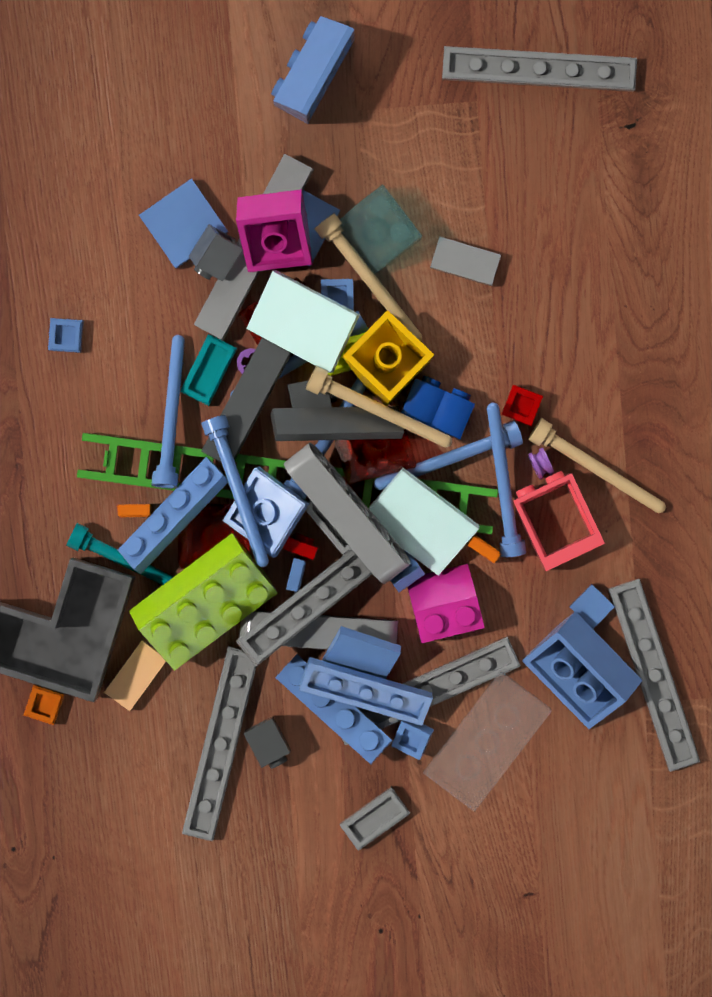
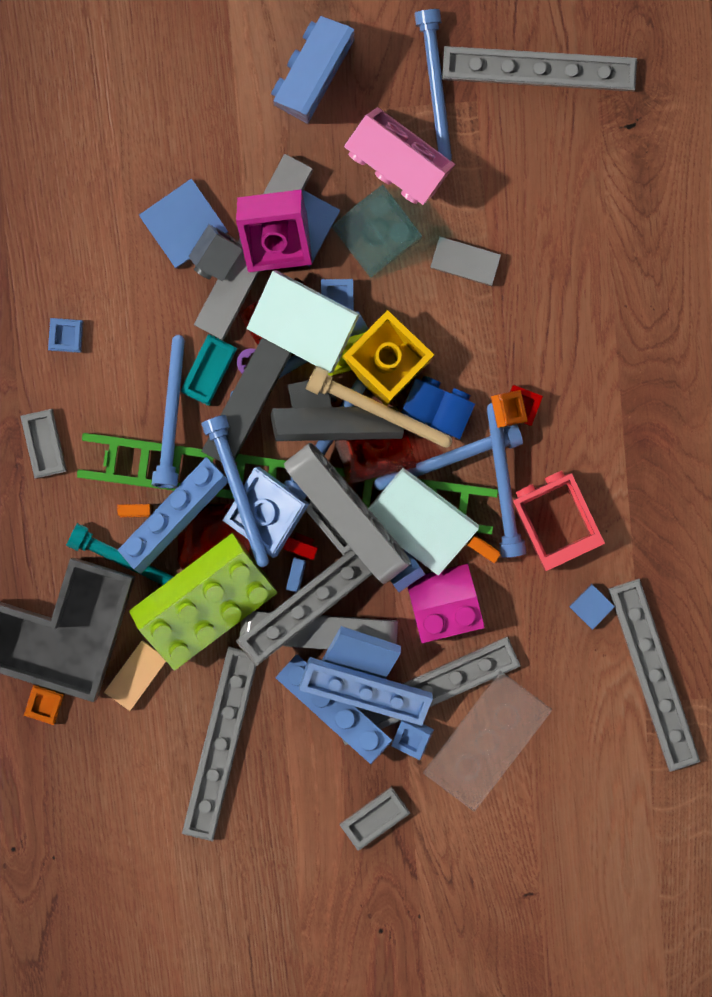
(43, 443): none -> light grey tile
(268, 743): dark grey brick -> none
(332, 231): tan piece -> none
(398, 156): none -> bright pink brick
(429, 22): none -> medium blue piece
(509, 408): none -> orange tile
(541, 463): medium lavender bush -> none
(545, 435): tan piece -> none
(582, 670): medium blue slope -> none

